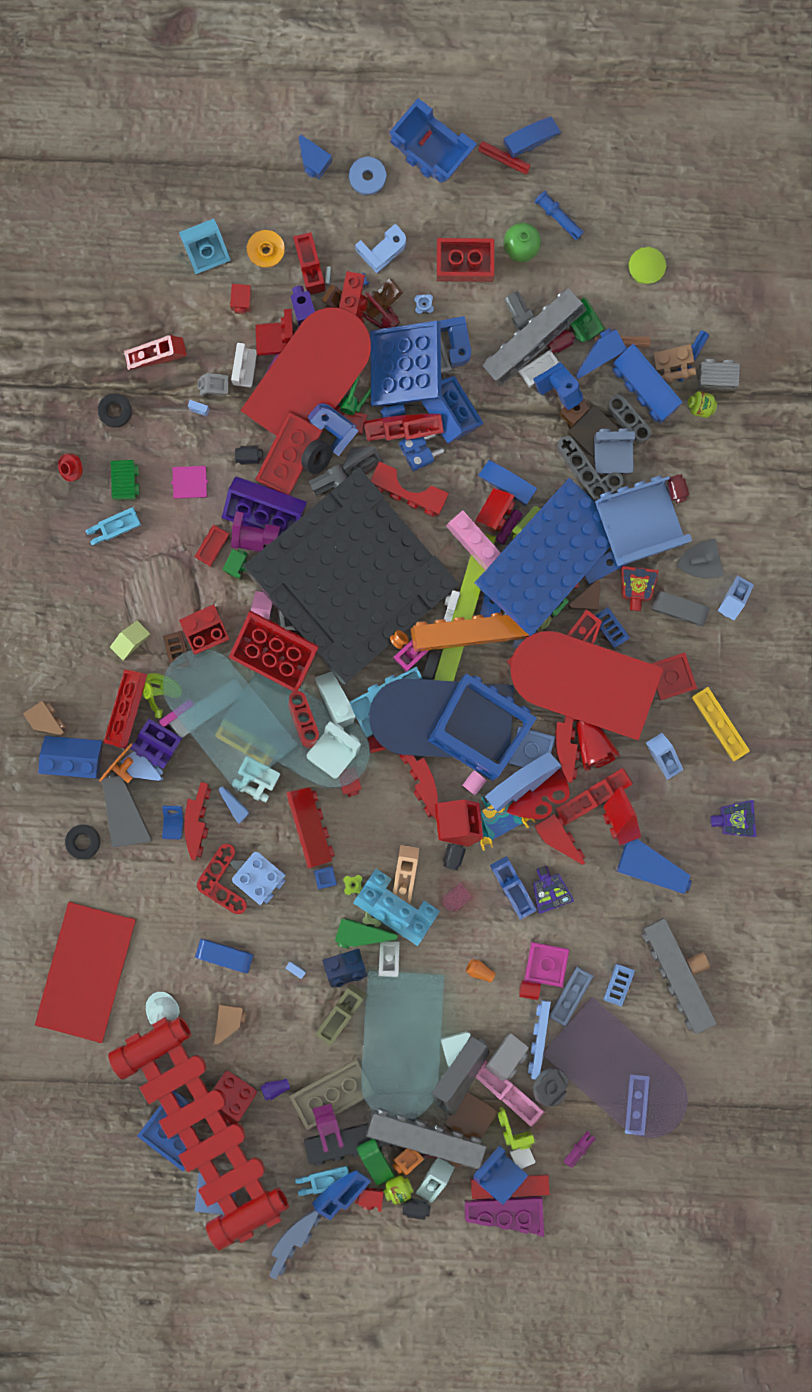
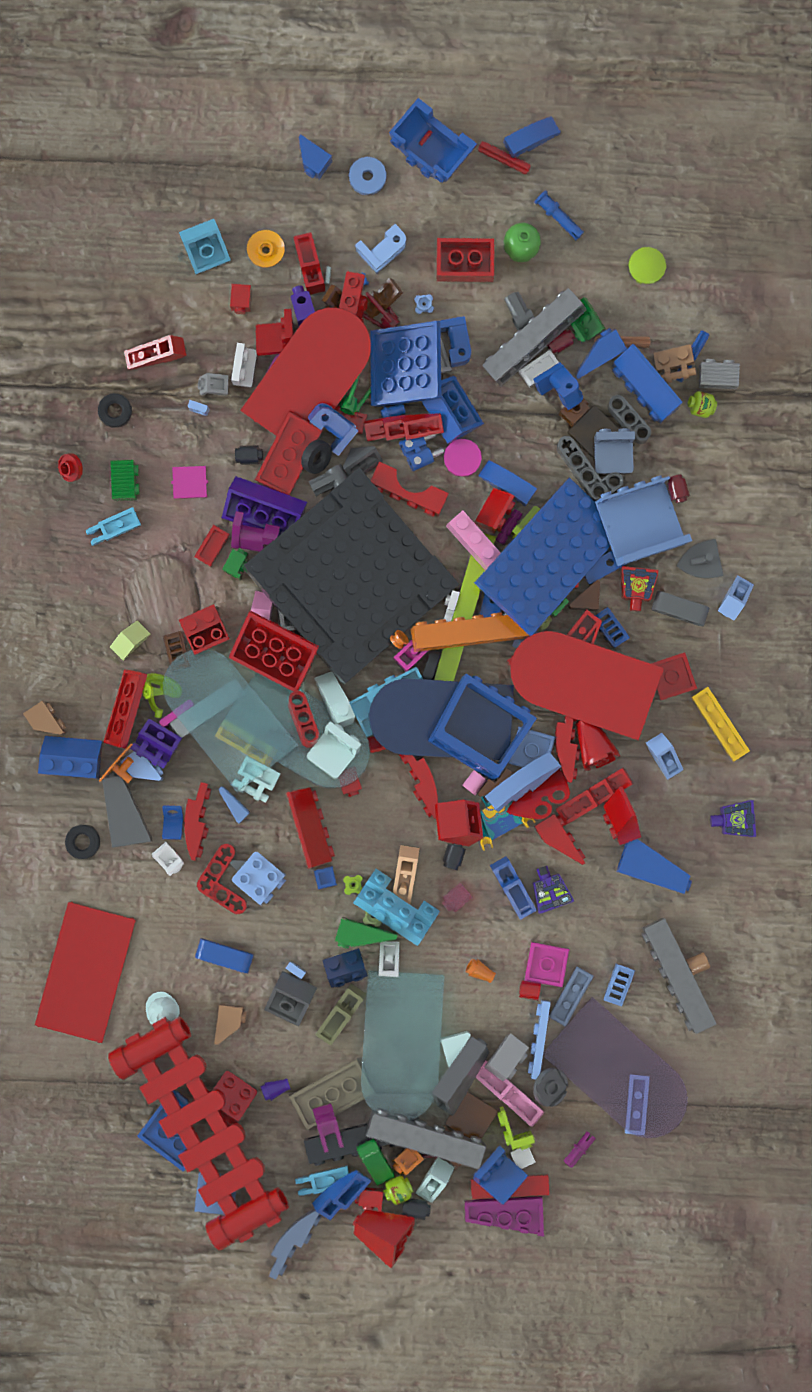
(168, 859): none -> white bracket
(290, 998): none -> dark grey slope
(384, 1233): none -> red slope
(462, 457): none -> dark pink tile
(490, 785): none -> reddish brown slope

